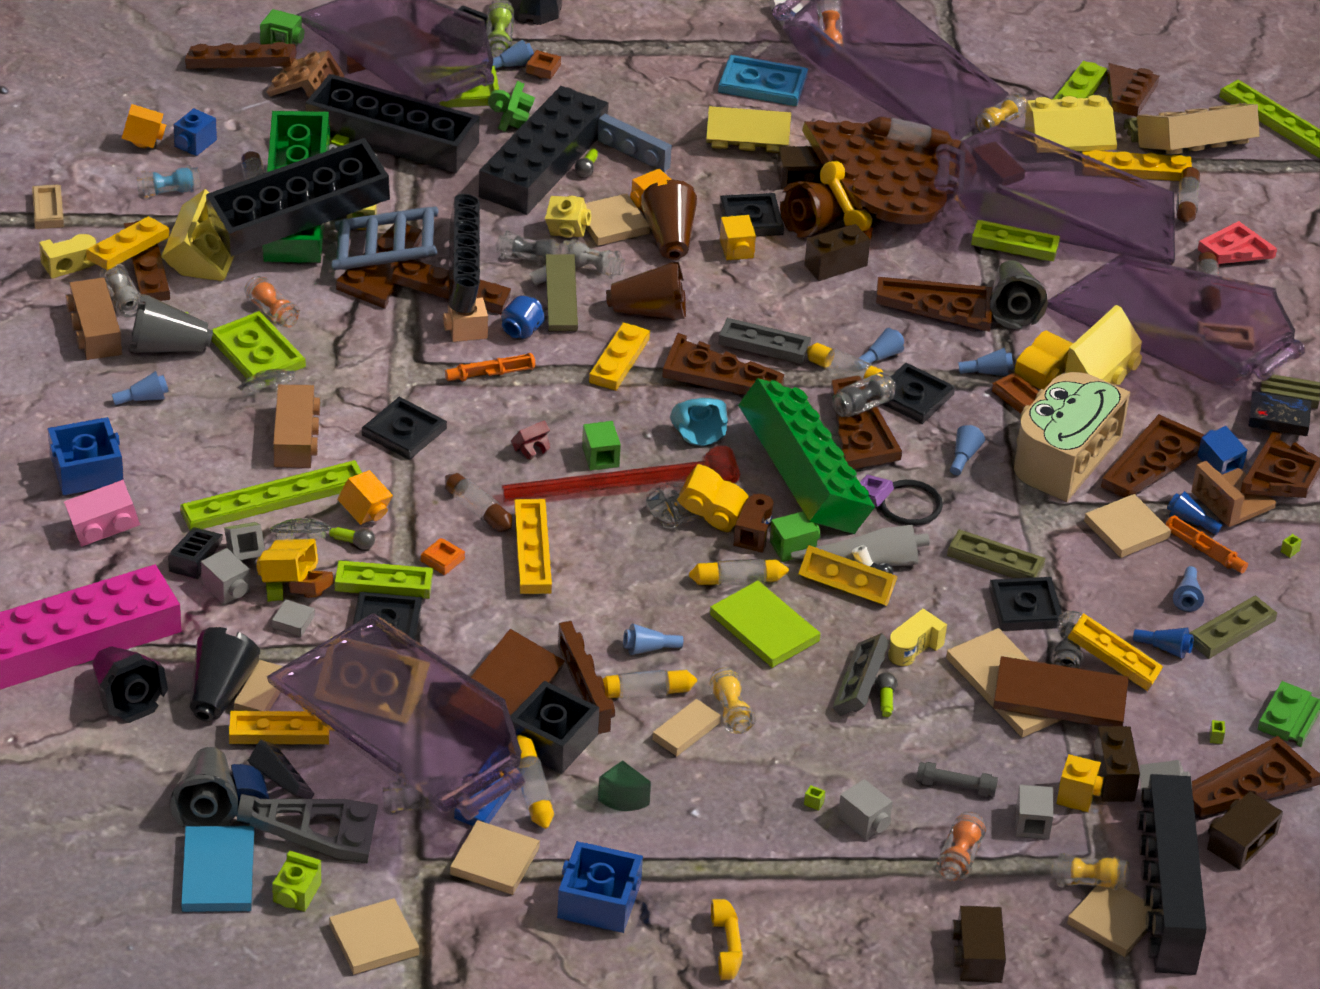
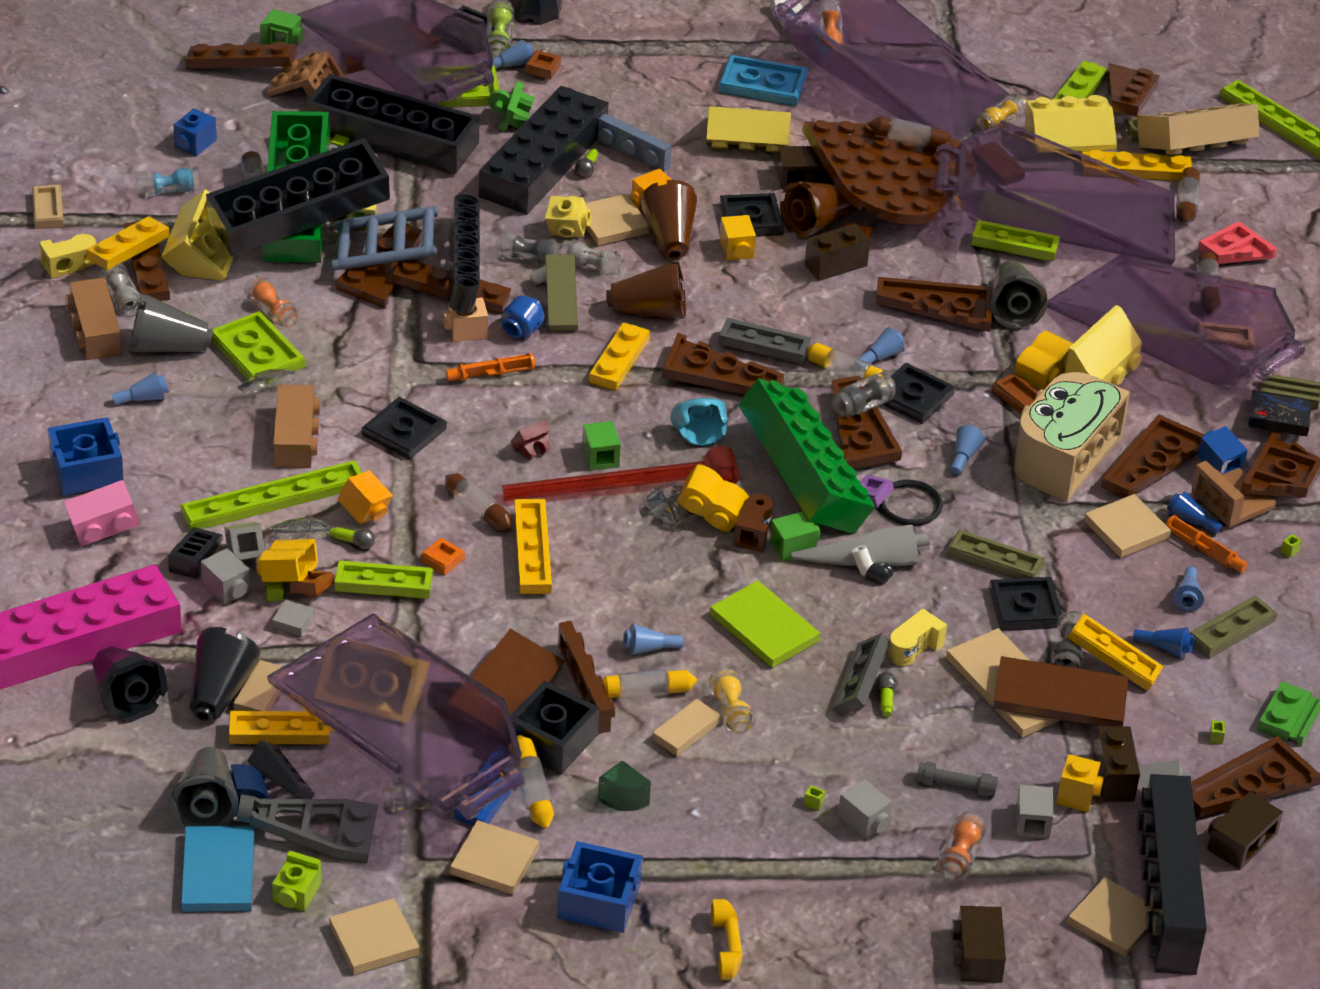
(143, 127): light orange brick -> none
(397, 610): black tile -> none
(738, 572): piece -> none
(831, 174): yellow bar -> none
(847, 575): yellow plate -> none
(993, 363): medium blue cone -> none
(1104, 872): clear piece -> none

